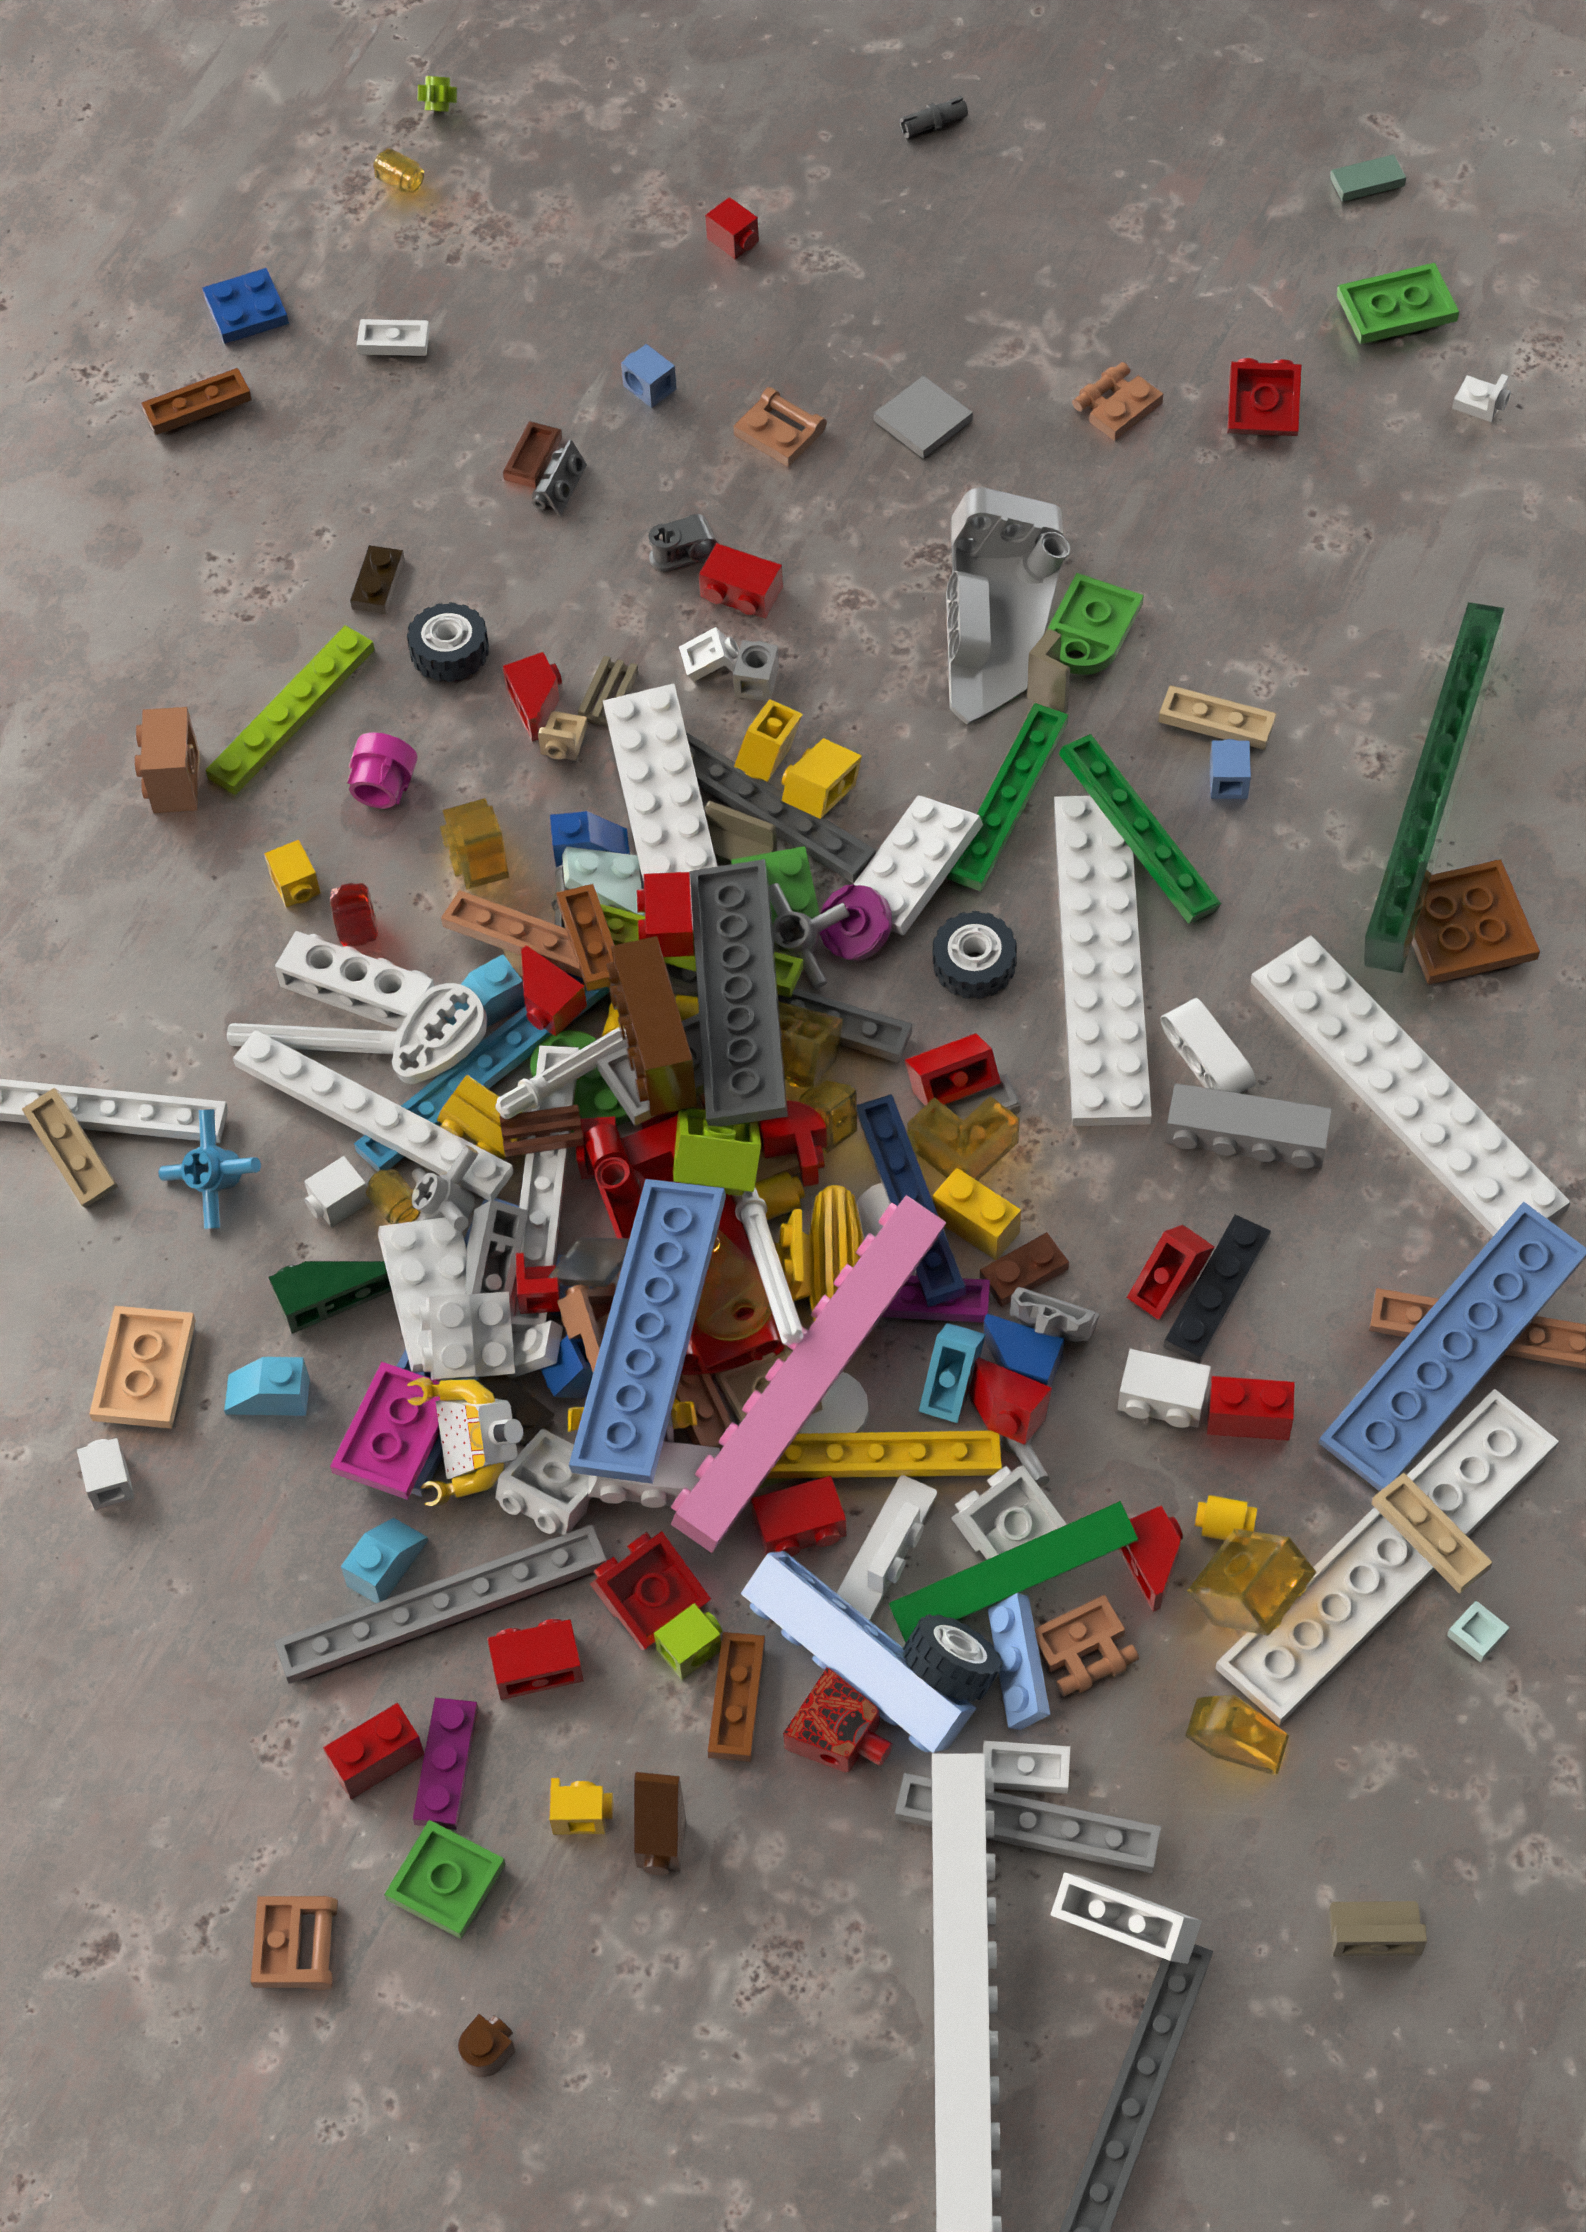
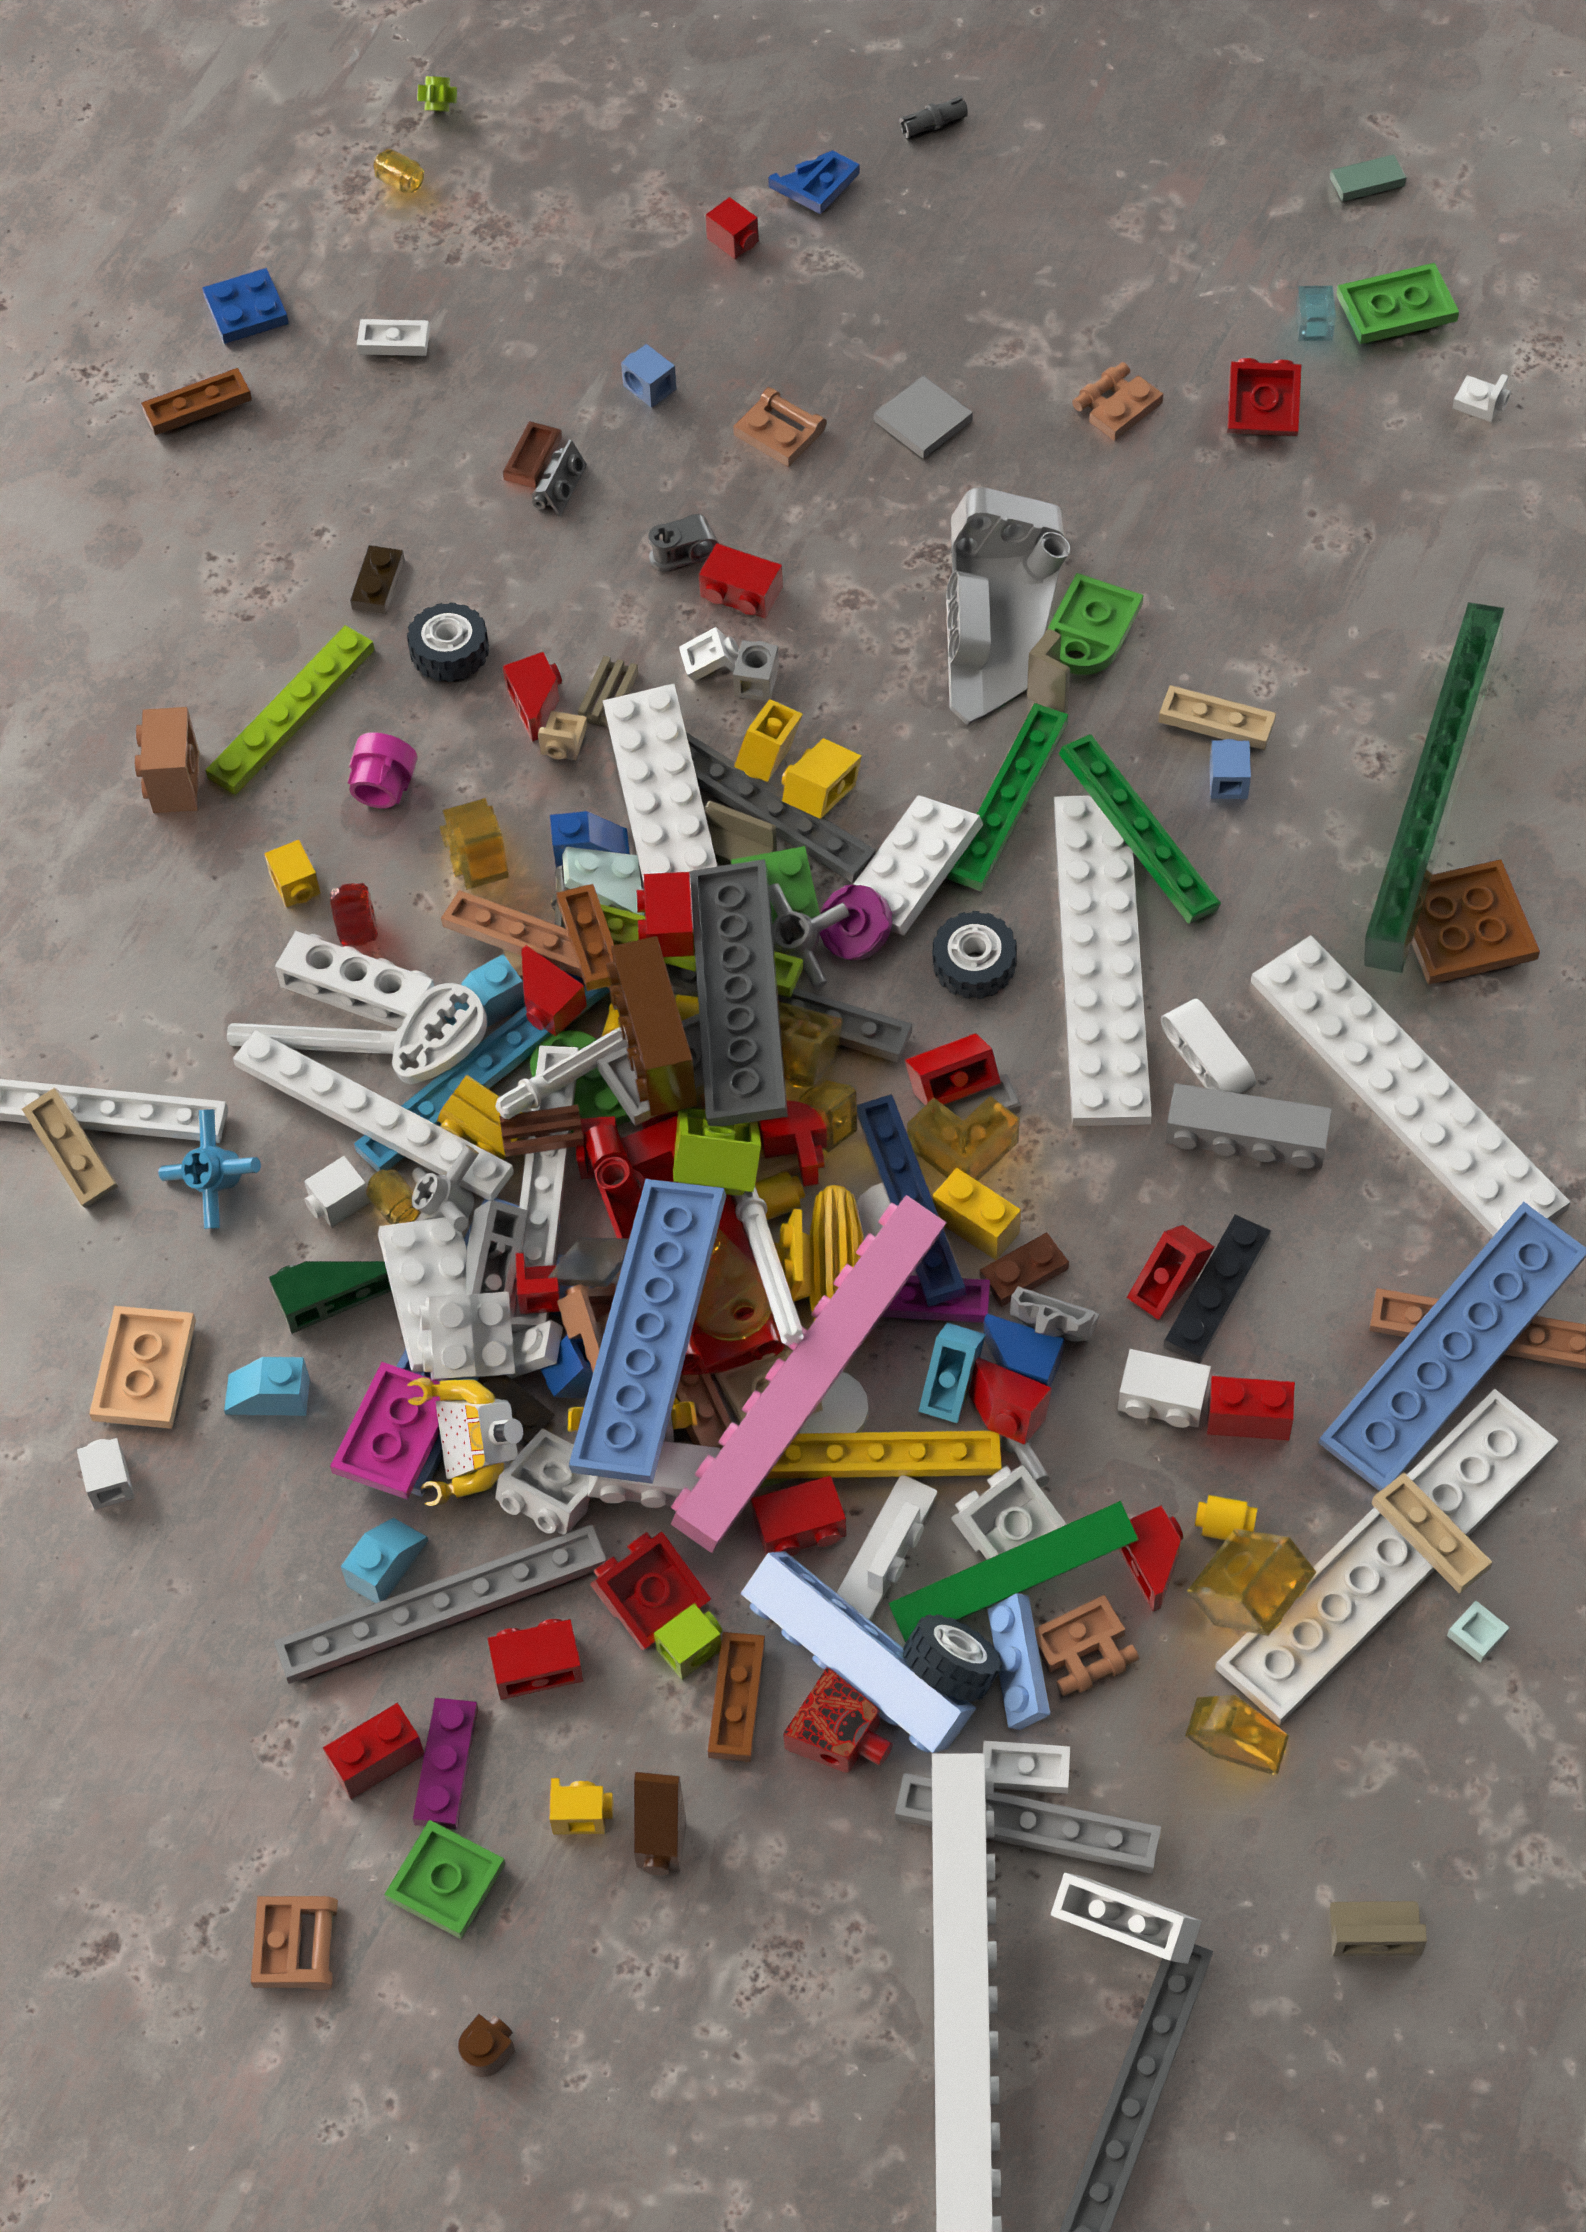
(817, 181): none -> blue wing
(1315, 313): none -> clear light blue brick

